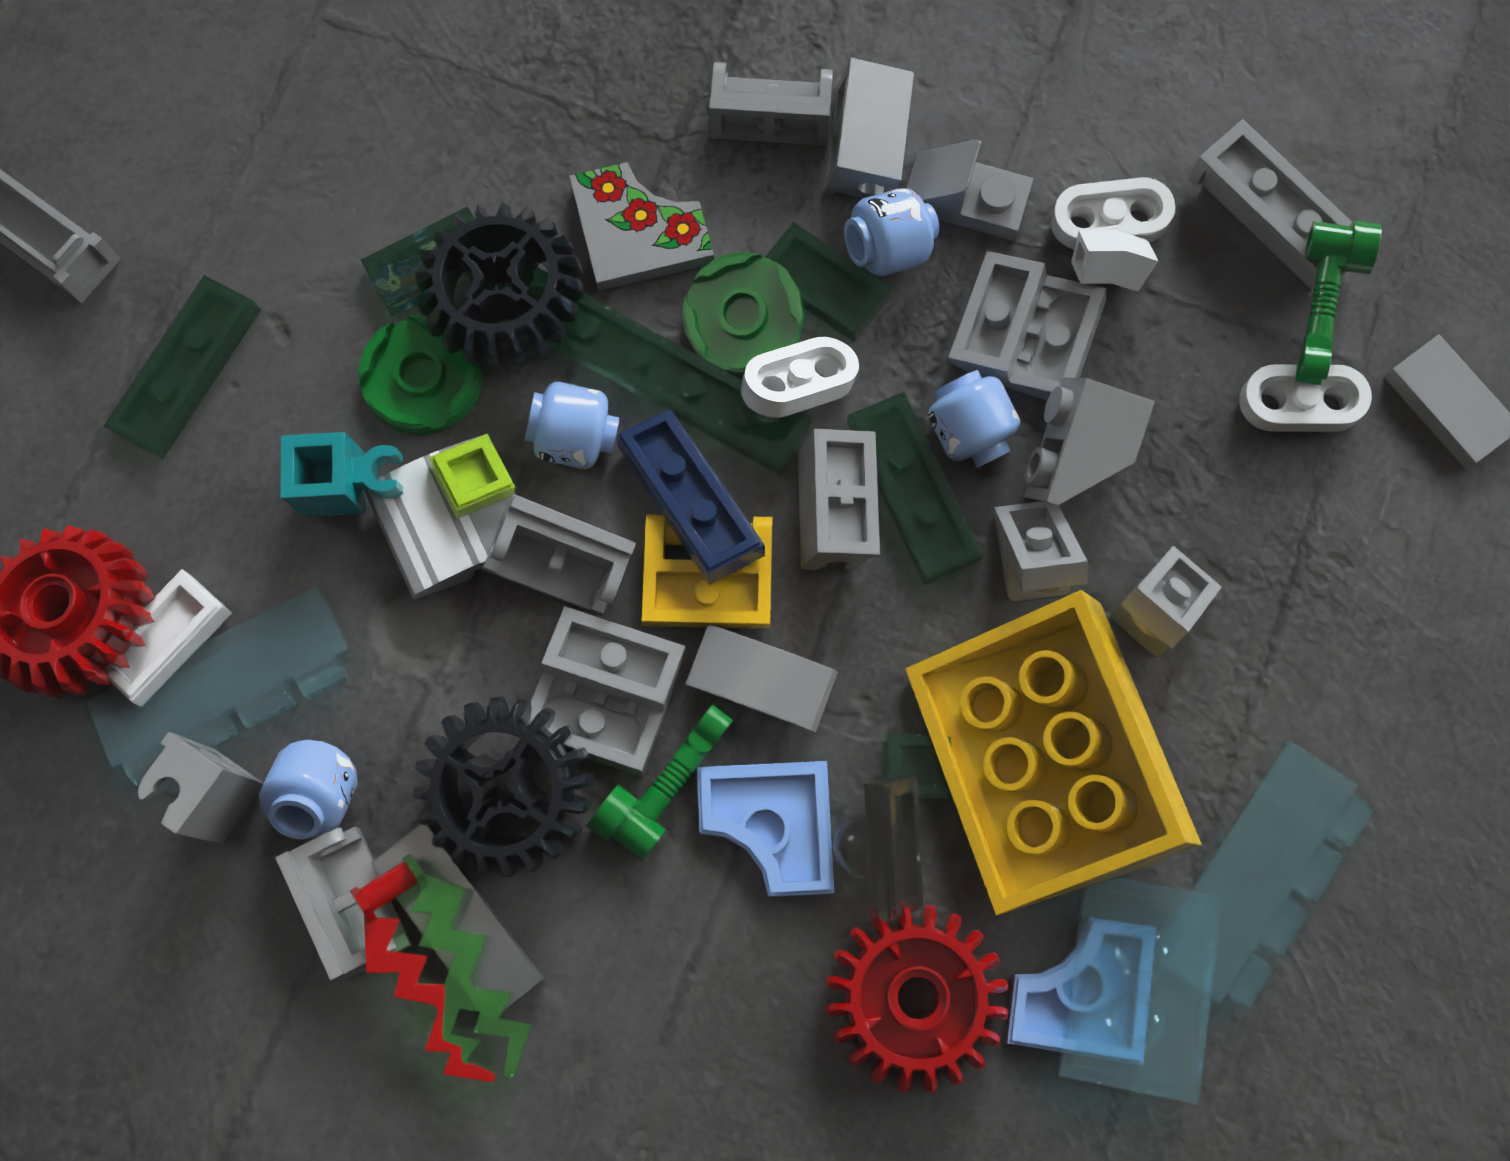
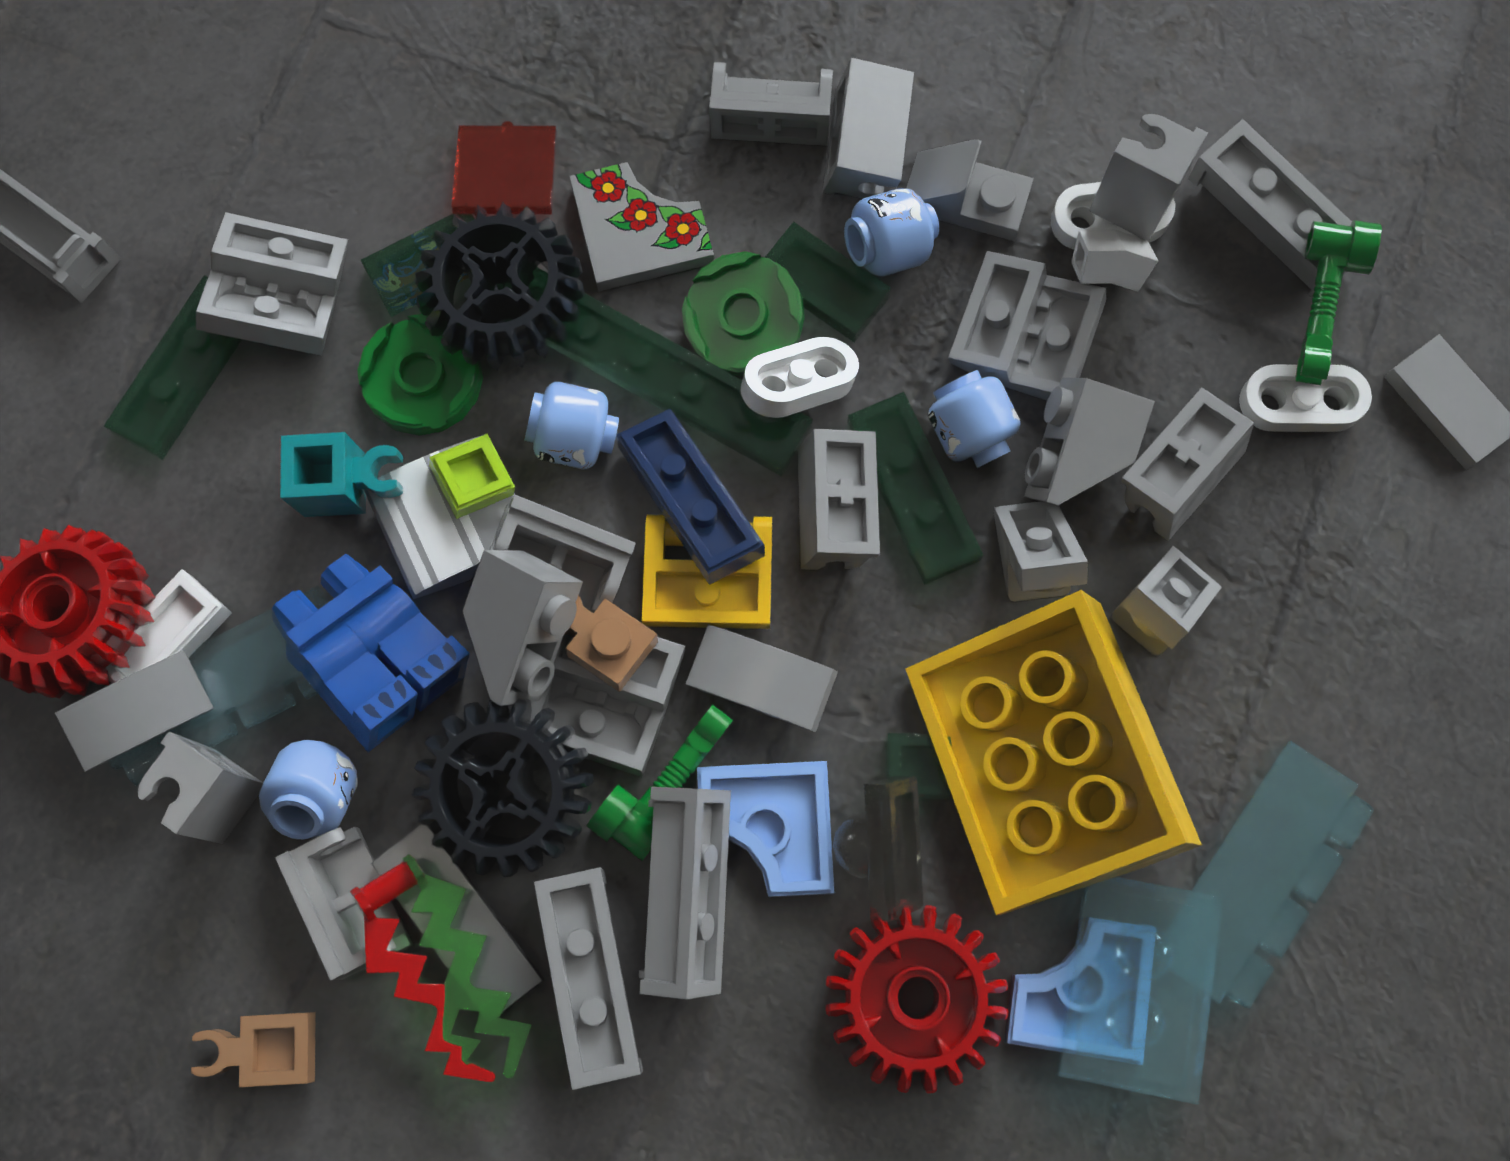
(134, 711): none -> light grey slope
(268, 1052): none -> medium nougat plate
(272, 284): none -> light grey slope
(368, 650): none -> blue hips
(504, 166): none -> clear red piece
(518, 622): none -> light grey slope
(587, 978): none -> light grey container
(609, 642): none -> medium nougat plate
(686, 892): none -> light grey container
(1145, 180): none -> light grey hinge
(1187, 461): none -> light grey hinge

